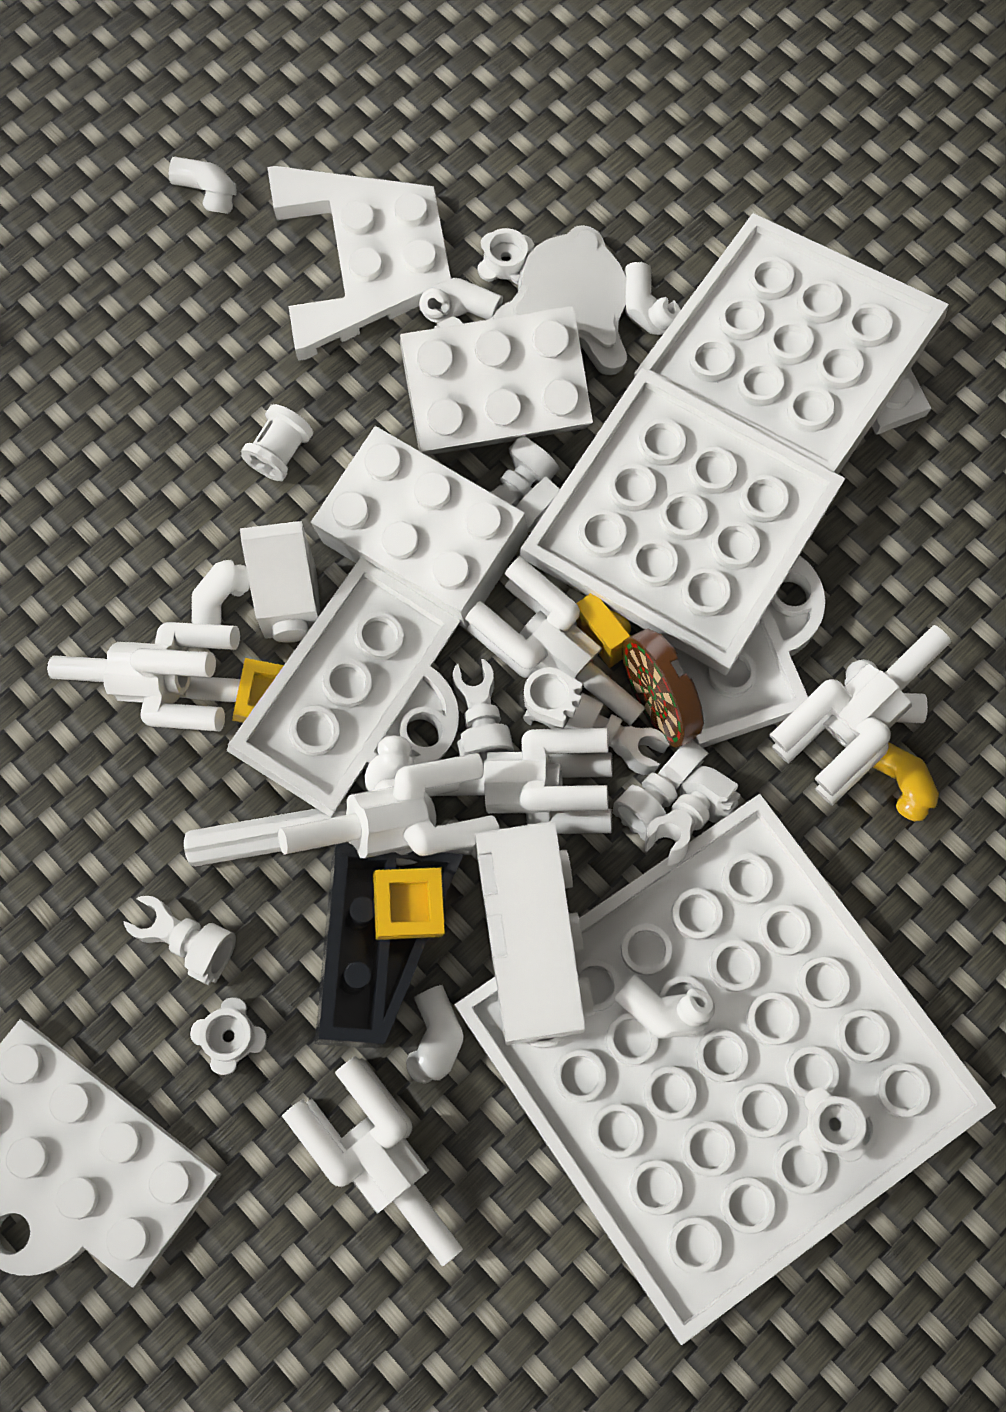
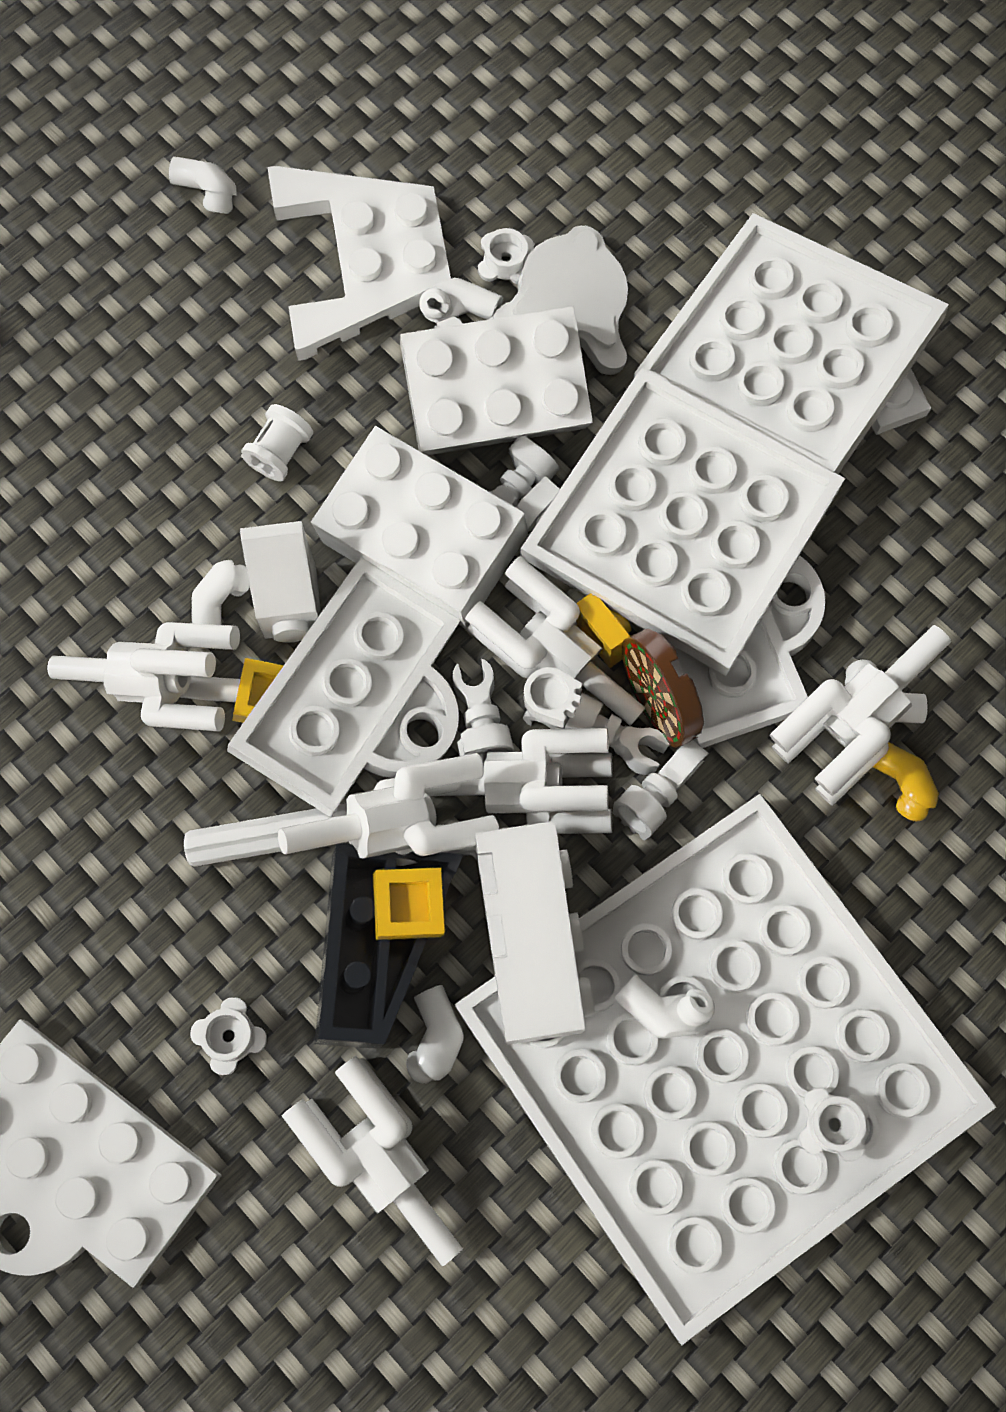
(205, 949): white piece -> none
(393, 755): white arm -> none
(641, 306): white arm -> none
(702, 798): white piece -> none

